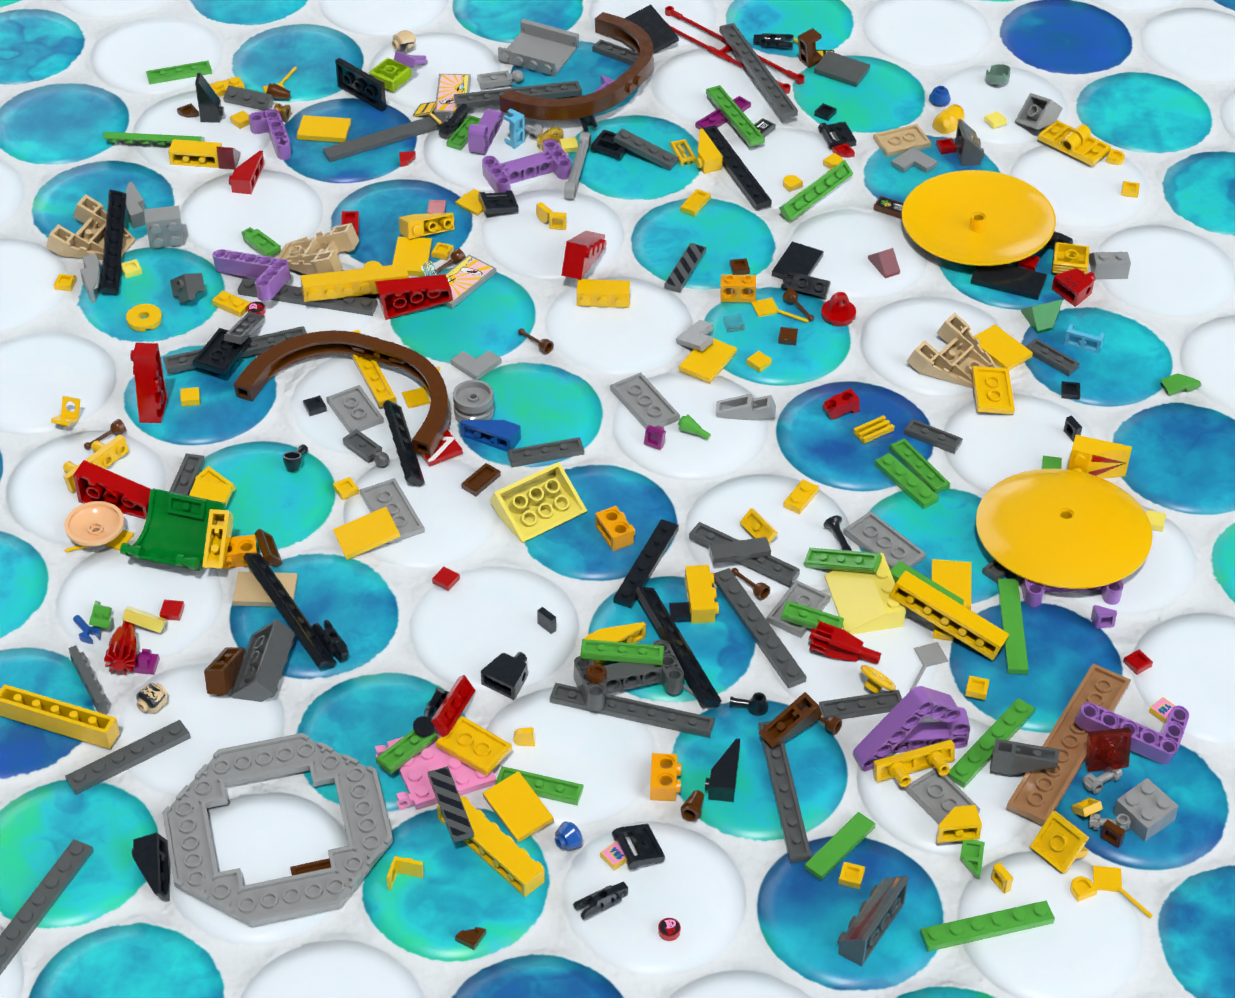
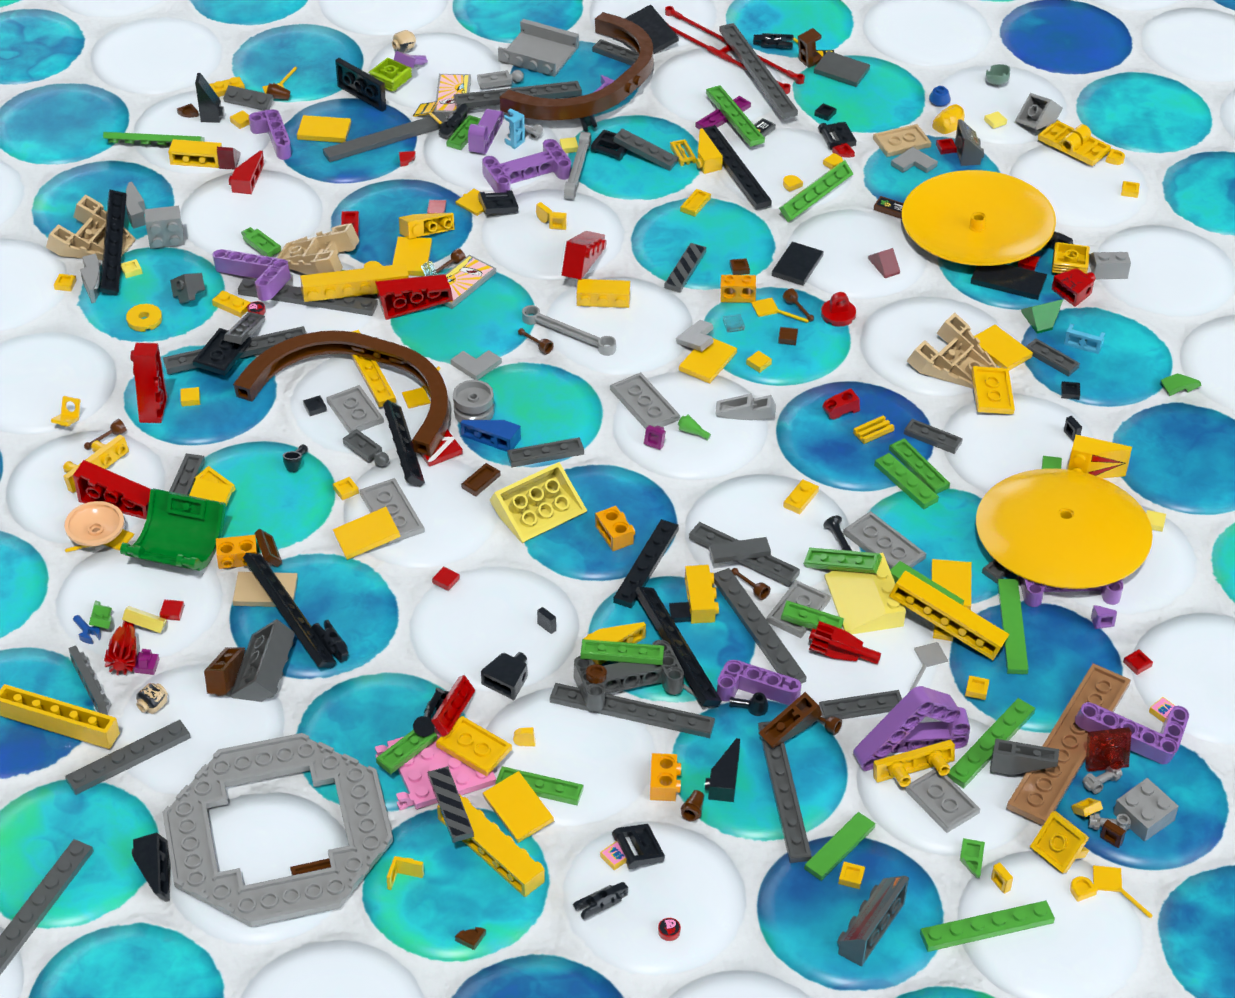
(178, 72): bright green tile -> none
(217, 538): yellow slope -> none
(284, 111): pearl gold wheel -> none
(442, 251): yellow tile -> none
(552, 133): clear yellow plate -> none
(568, 836): blue cone -> none
(569, 330): none -> light grey piece
(754, 679): none -> medium lavender beam
(758, 526): yellow plate -> none
(806, 284): black hinge -> none
(876, 679): yellow piece -> none
(960, 825): yellow slope -> none

